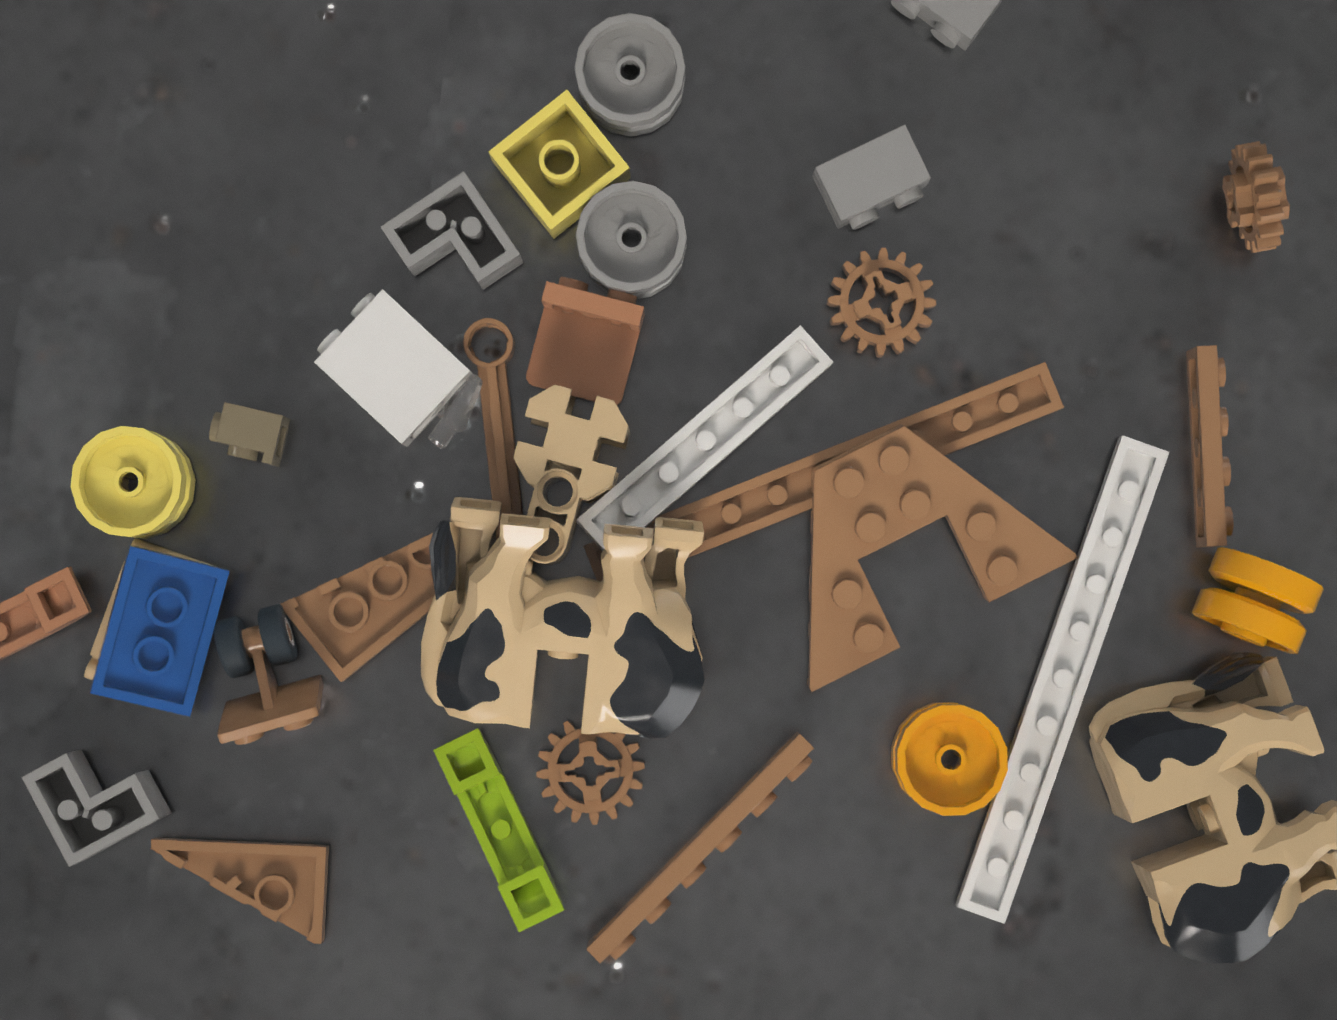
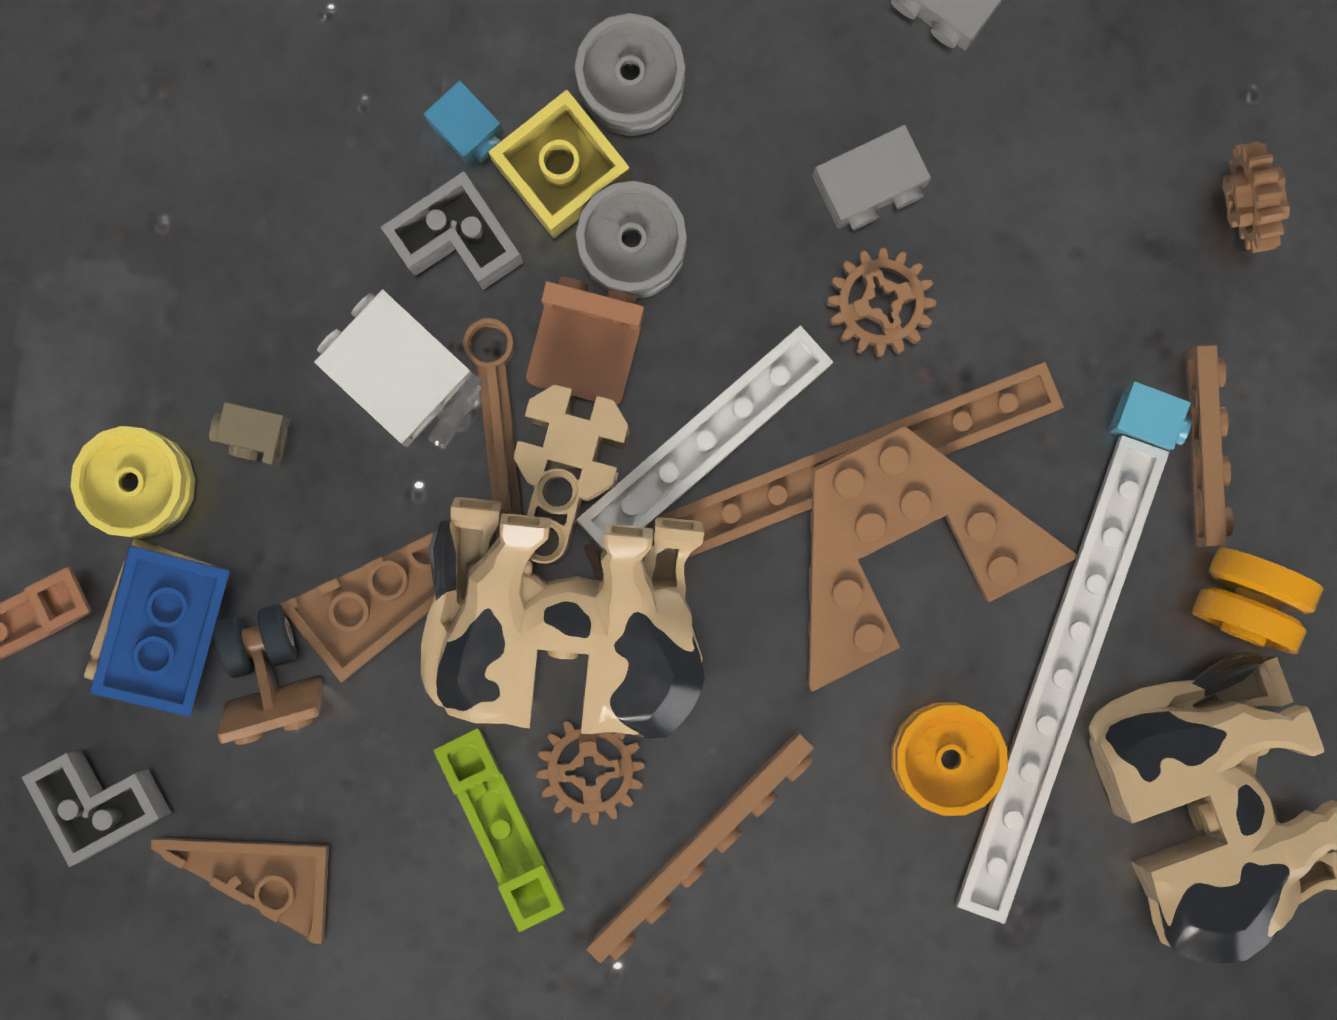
(464, 124): none -> dark azure brick
(1151, 417): none -> medium azure brick

